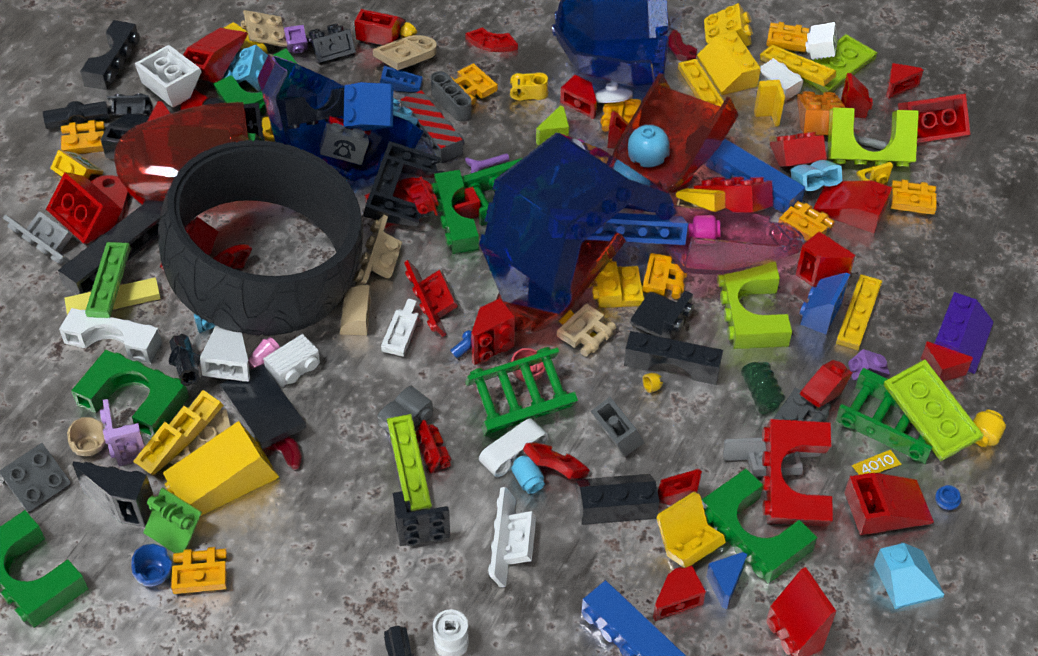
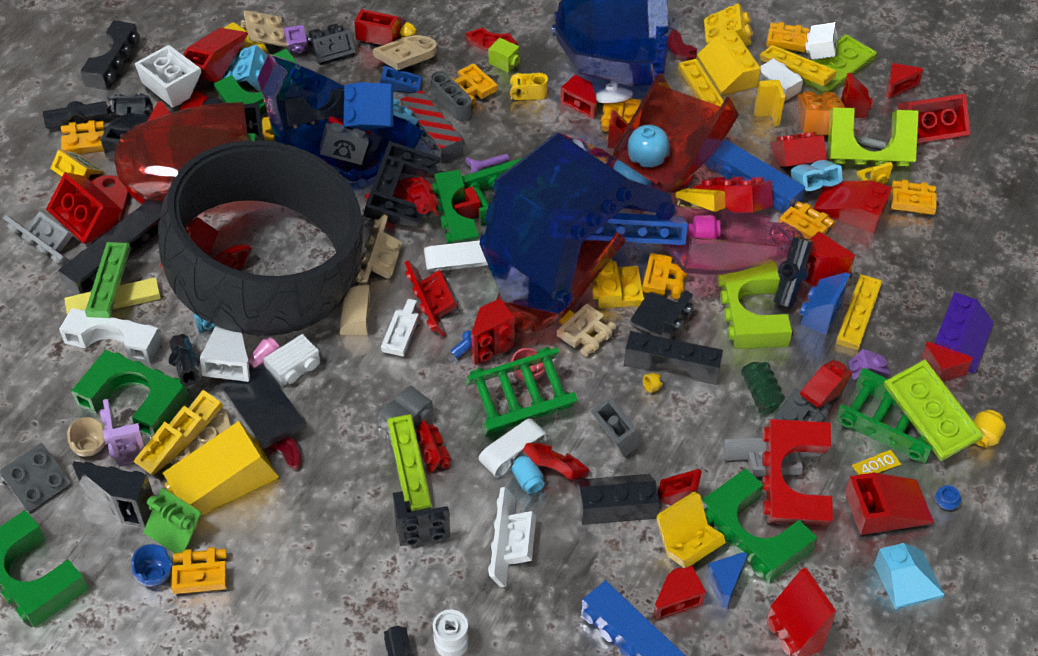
(454, 256): none -> white beam
(504, 55): none -> lime brick
(555, 123): lime slope -> none
(793, 271): none -> black piece

